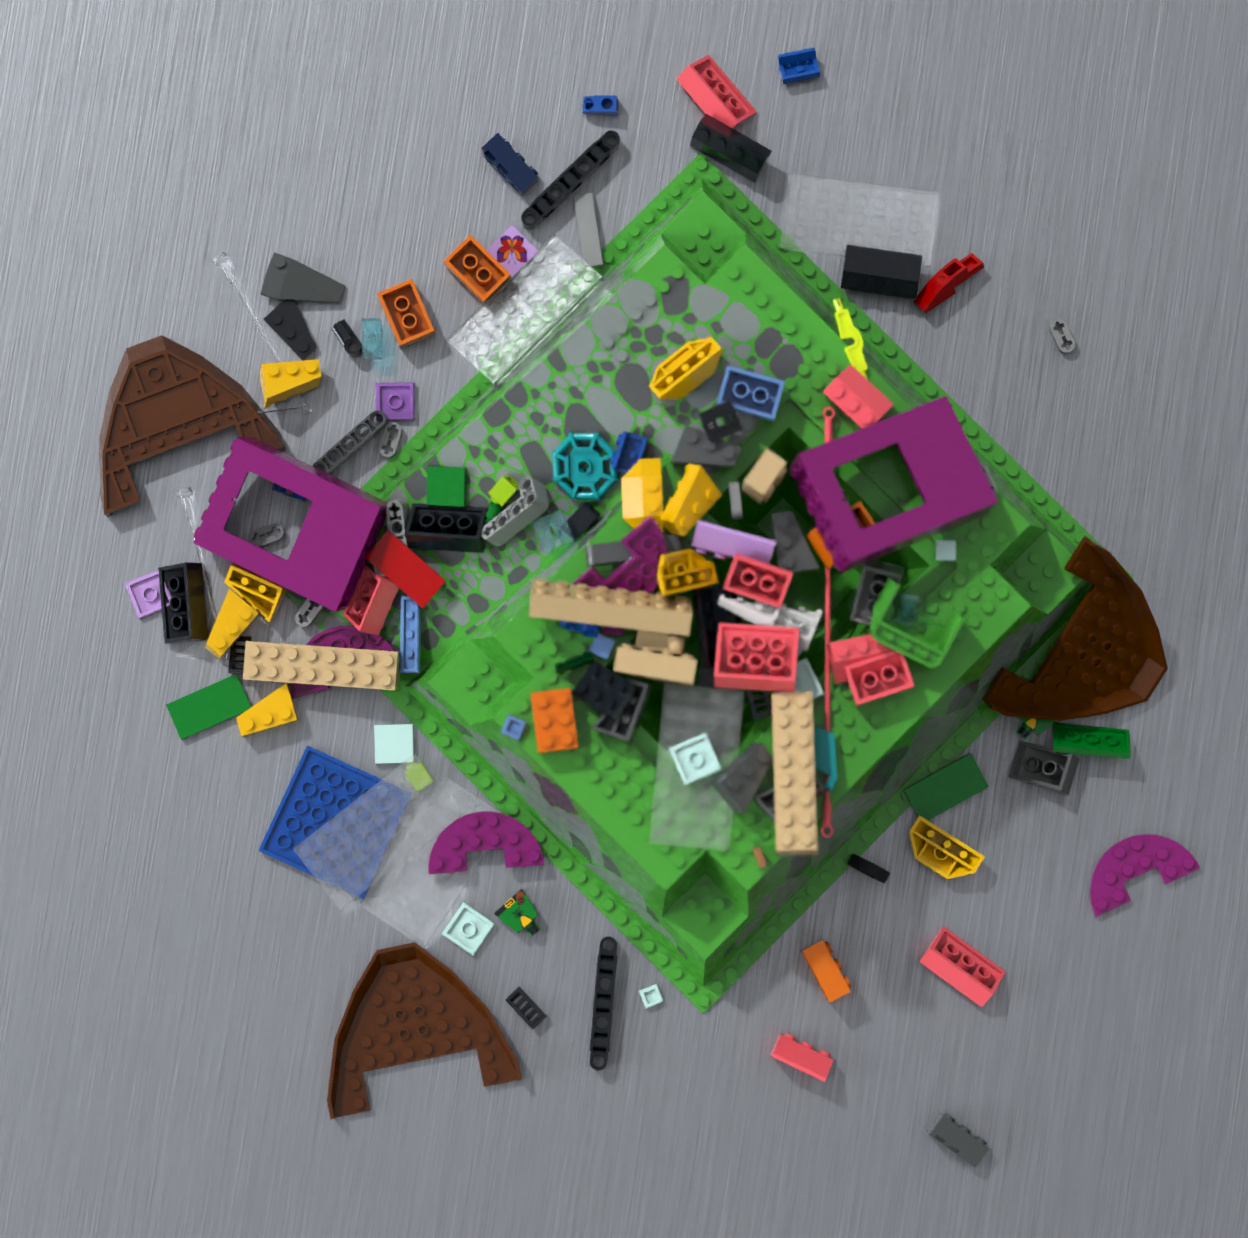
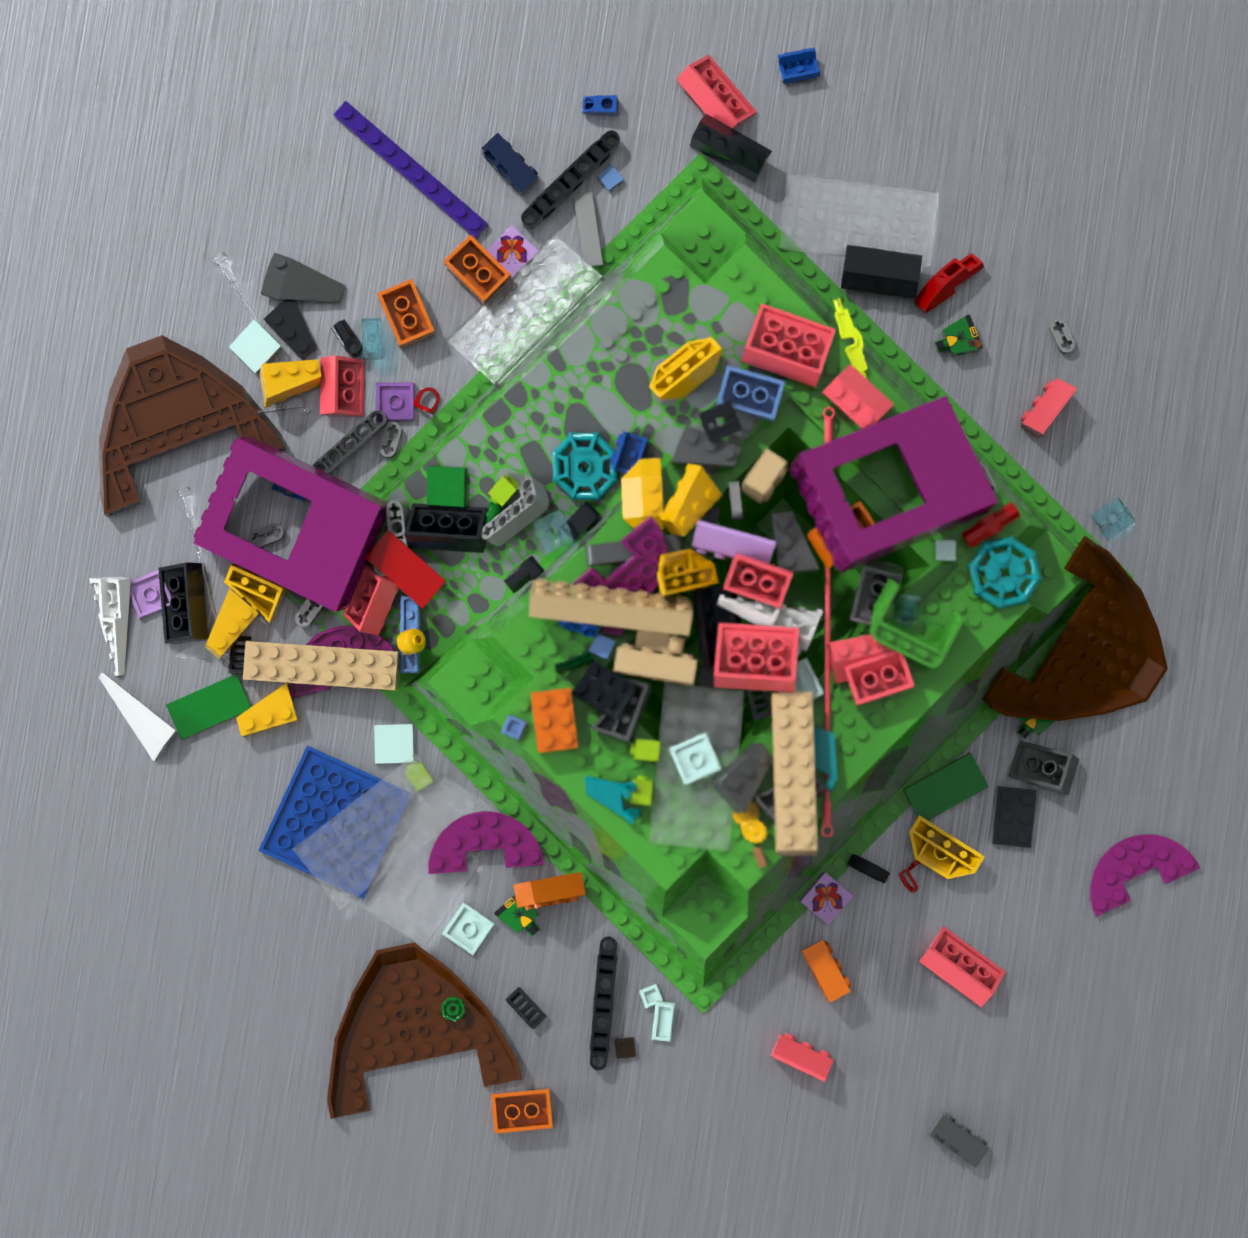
(113, 600): none -> white wedge
(148, 727): none -> white wedge
(255, 346): none -> light aqua tile
(342, 386): none -> coral slope
(410, 169): none -> dark purple plate
(411, 641): none -> yellow head
(418, 398): none -> red piece
(459, 1010): none -> green plate
(522, 1110): none -> orange brick
(527, 571): none -> black piece
(549, 891): none -> orange brick
(610, 178): none -> medium blue tile
(611, 796): none -> teal flag
(625, 1047): none -> dark brown tile
(644, 791): none -> lime brick
(645, 750): none -> lime brick
(663, 1021): none -> light aqua tile
(711, 516): none -> black tile
(751, 812): none -> yellow piece
(754, 830): none -> yellow piece
(788, 345): none -> coral slope
(826, 898): none -> lavender tile
(903, 879): none -> red piece
(960, 338): none -> green torso
(990, 525): none -> red piece
(1014, 817): none -> black plate
(1016, 570): none -> teal plate
(1047, 407): none -> coral slope
(1091, 740): green tile -> none
(1104, 523): none -> clear light blue piece

